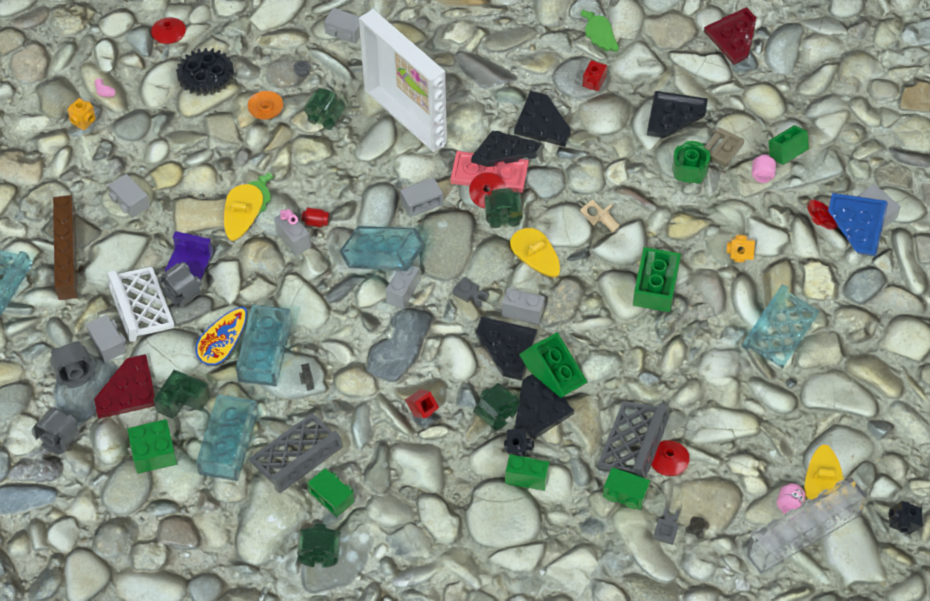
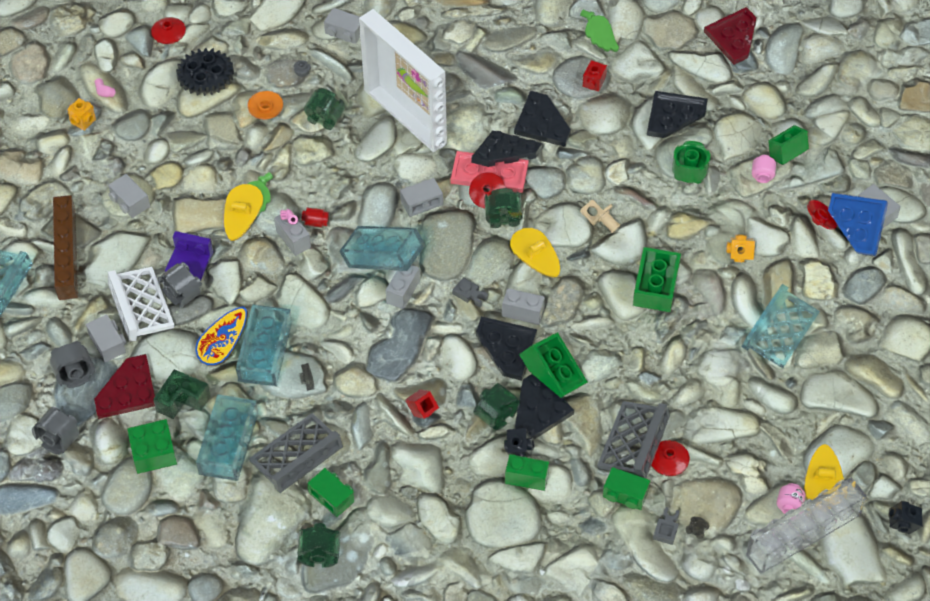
(726, 149): dark tan plate -> none

